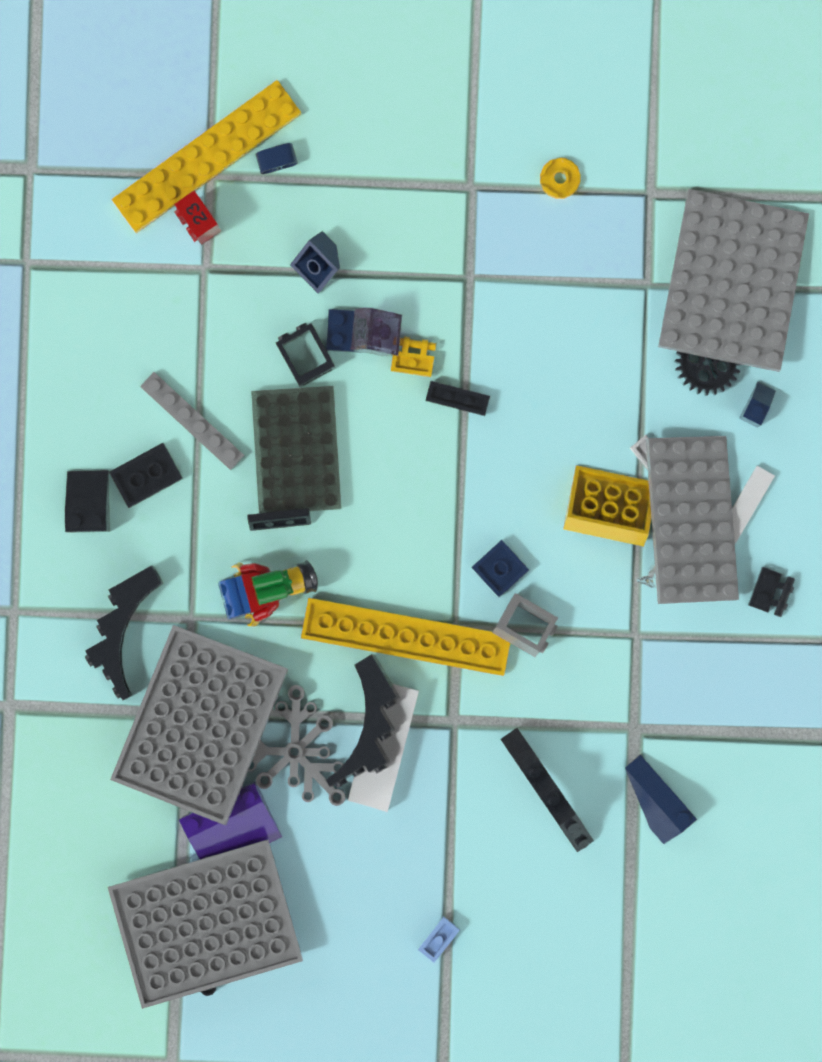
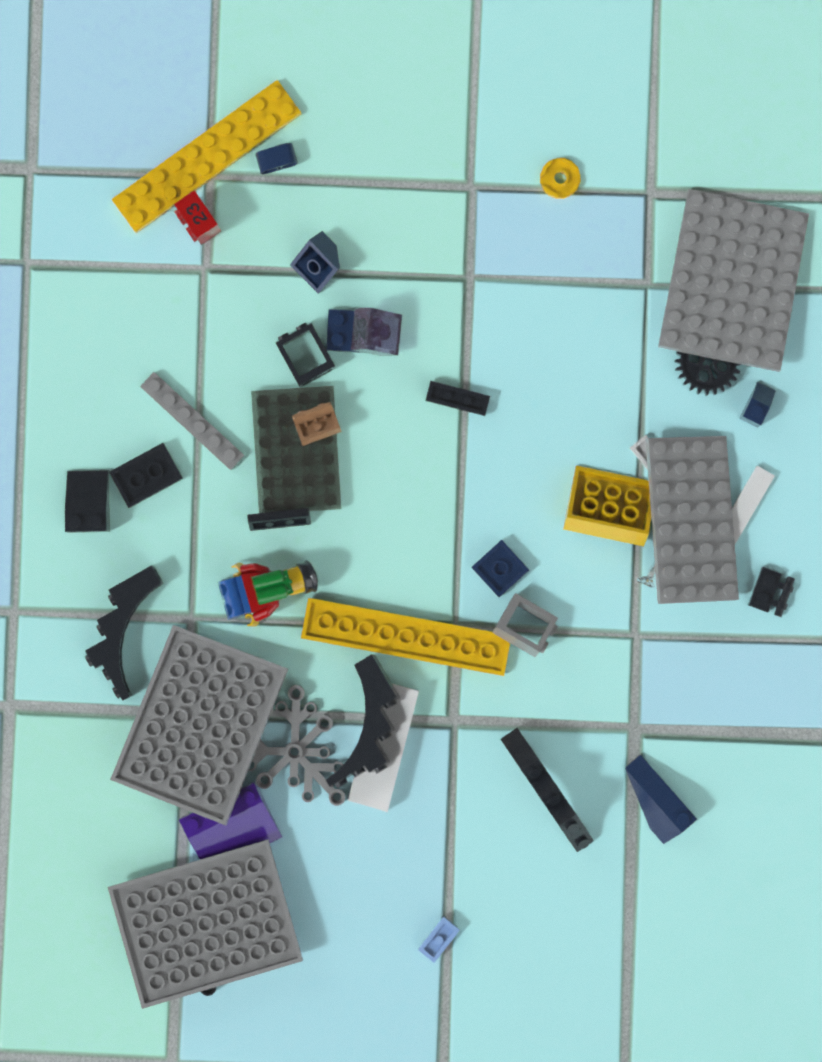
(316, 423): none -> medium nougat bracket
(413, 363): yellow plate -> none

